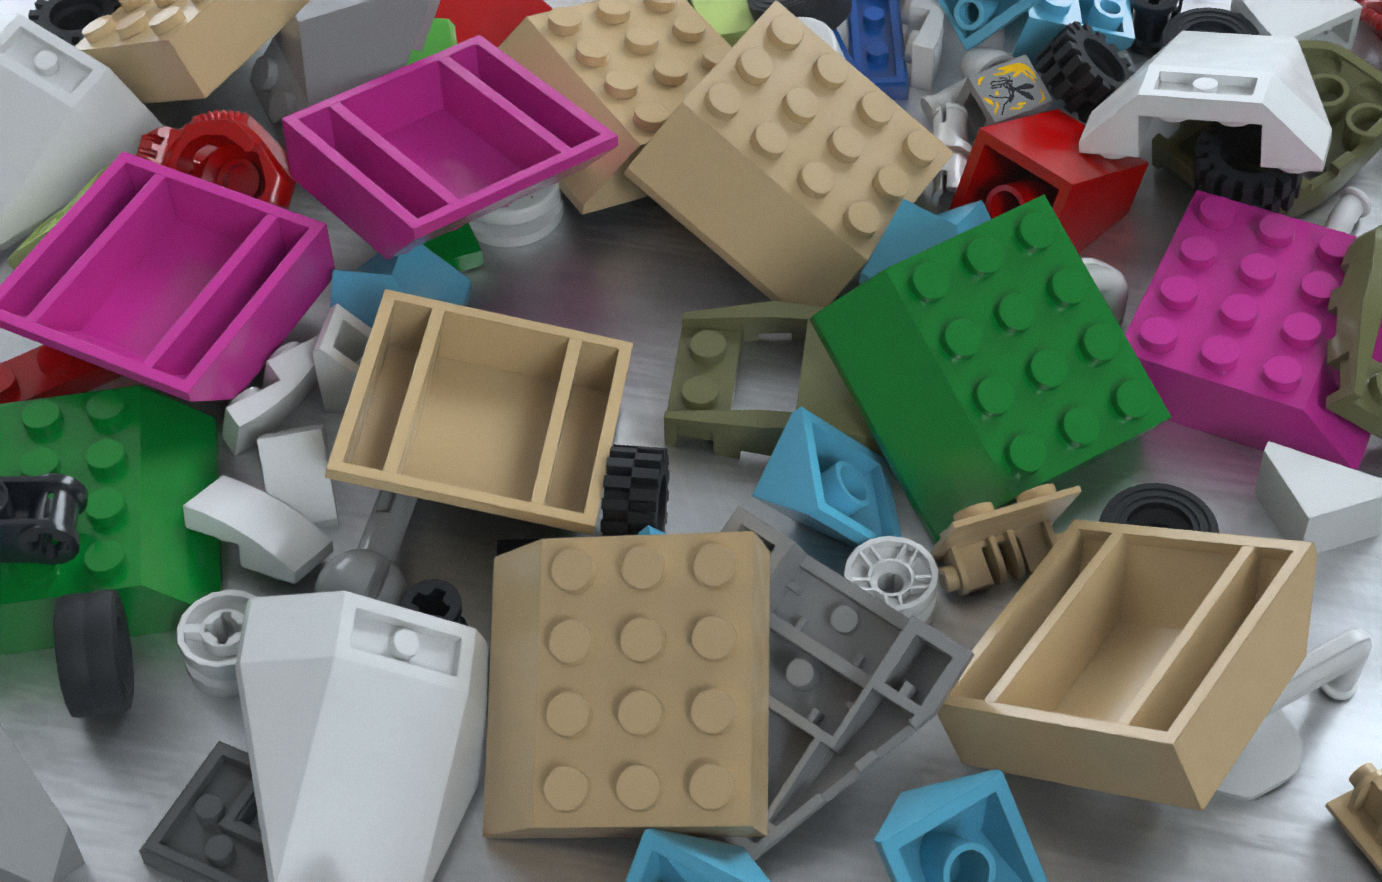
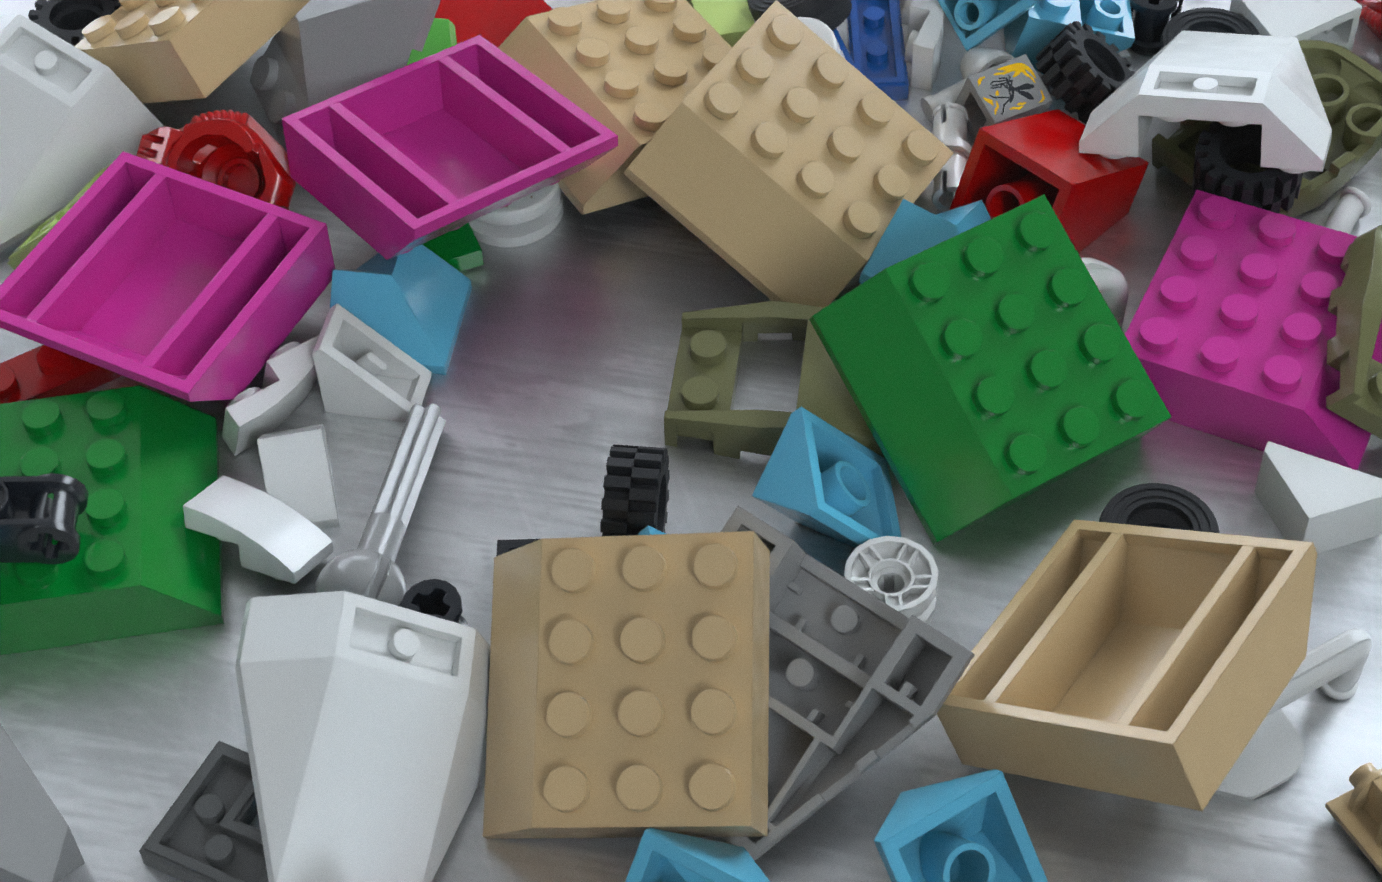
(93, 653): black tyre -> none
(199, 635): white wheel -> none
(483, 412): tan slope -> none
(1019, 529): tan hinge -> none

